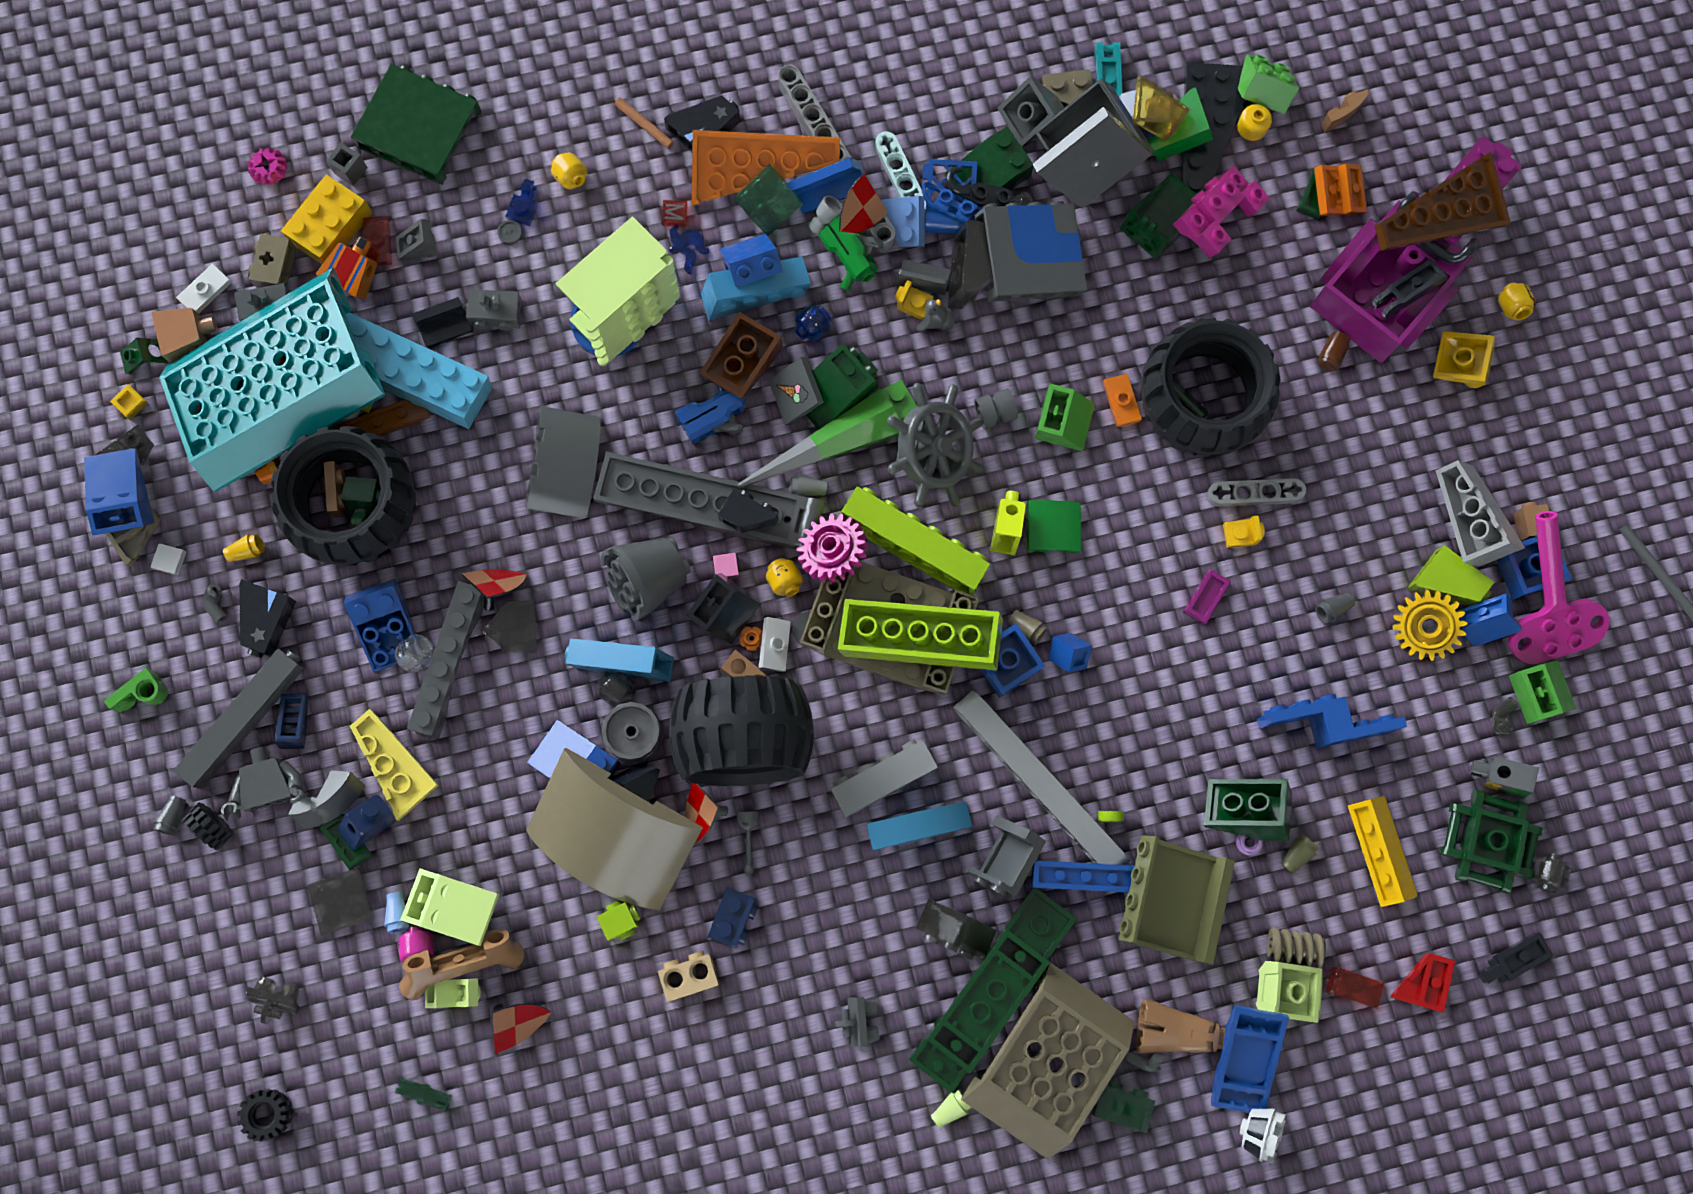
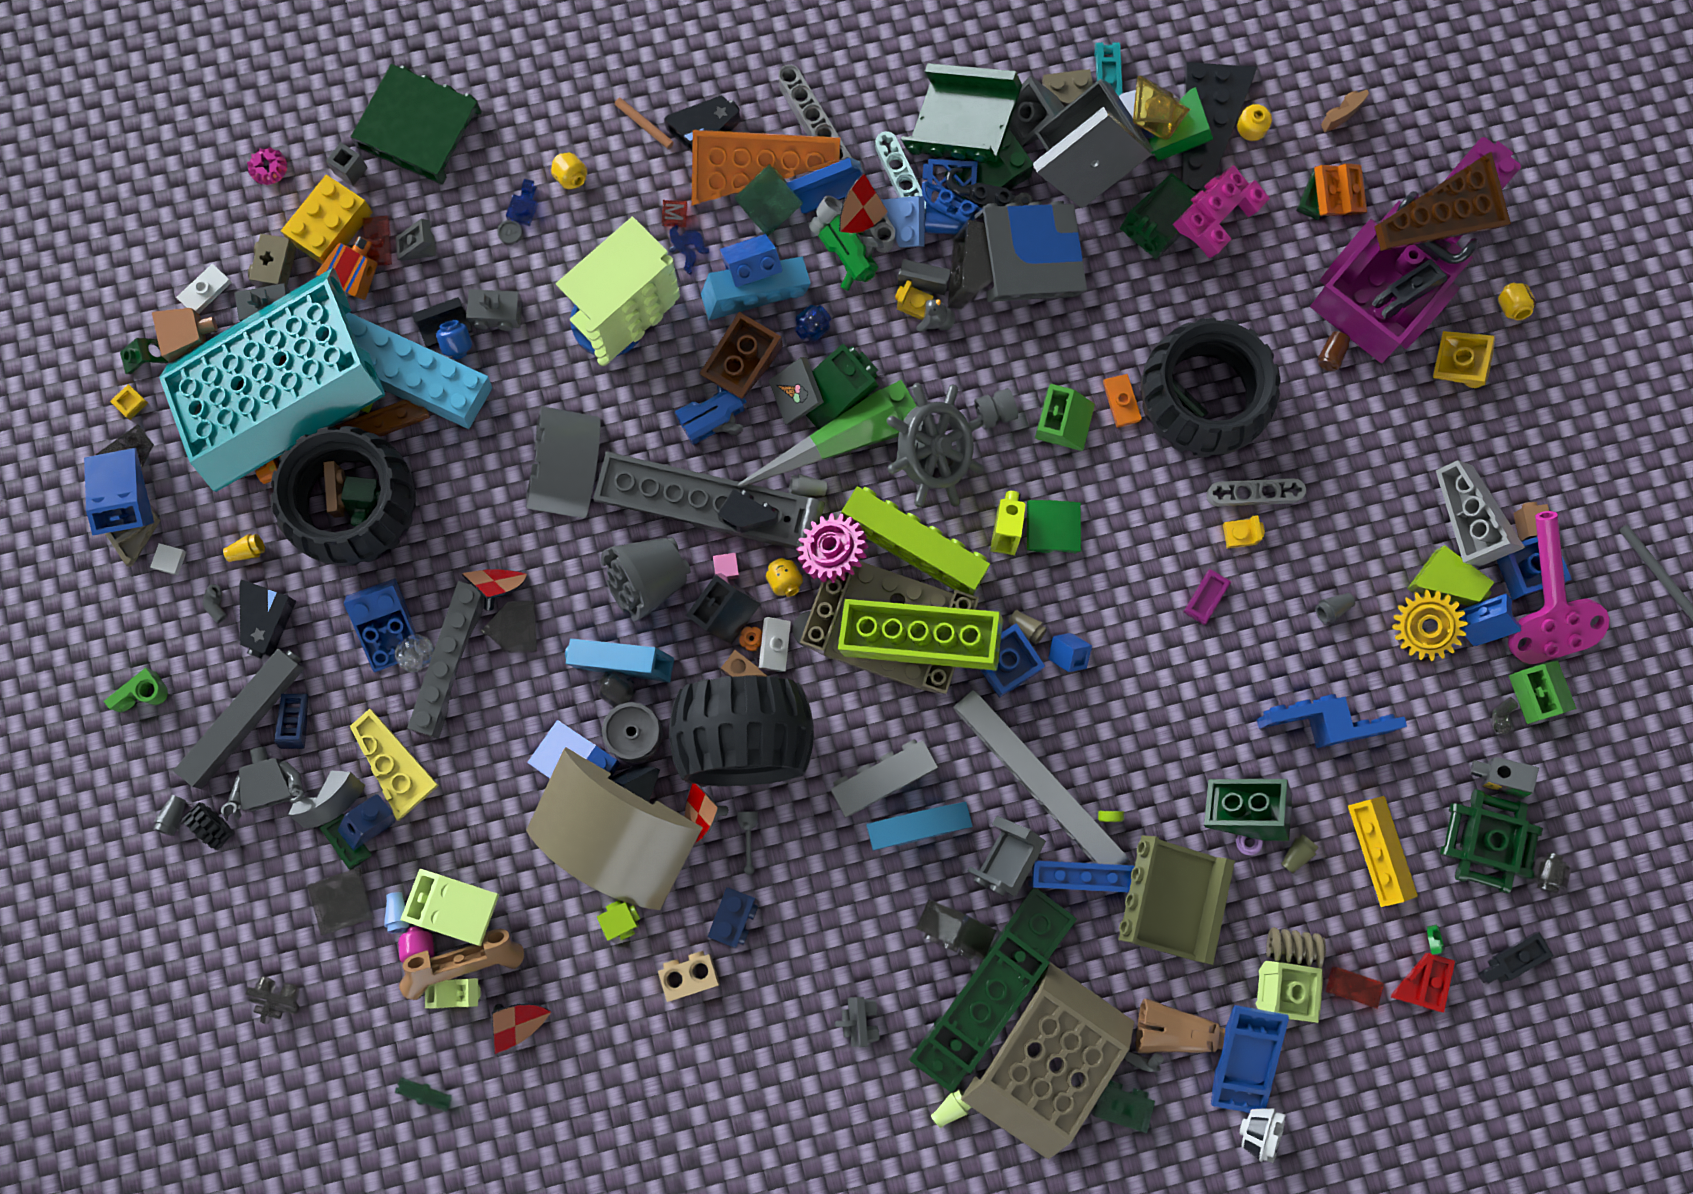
(248, 1112): black tyre -> none
(454, 339): none -> blue head
(965, 112): none -> panel
(1267, 83): bright green slope -> none
(1435, 939): none -> green tile

